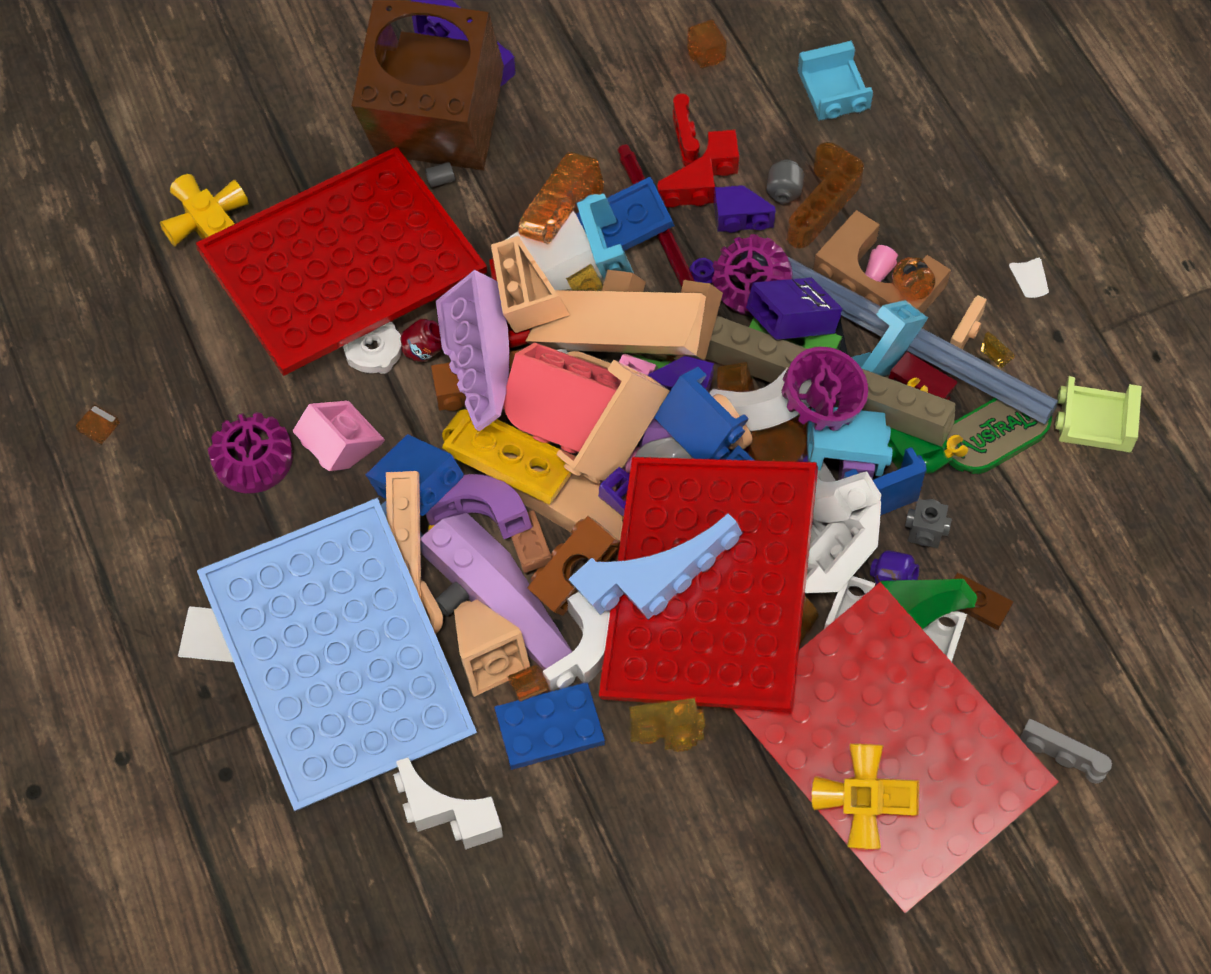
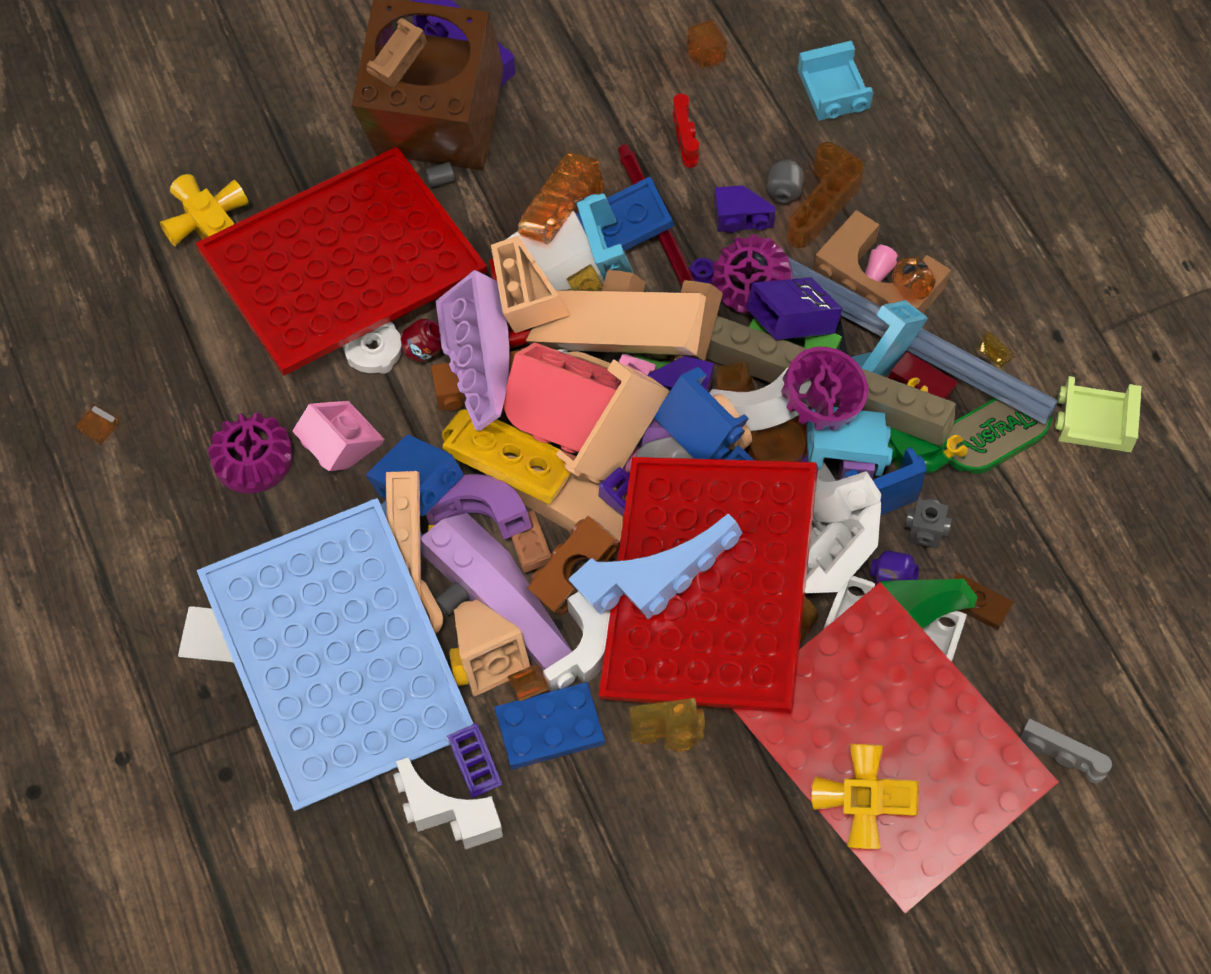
(398, 53): none -> medium nougat hinge
(457, 667): none -> yellow tile
(467, 732): none -> dark purple slope
(695, 181): red arch -> none
(970, 323): light nougat plate -> none
(1030, 277): white sticker -> none

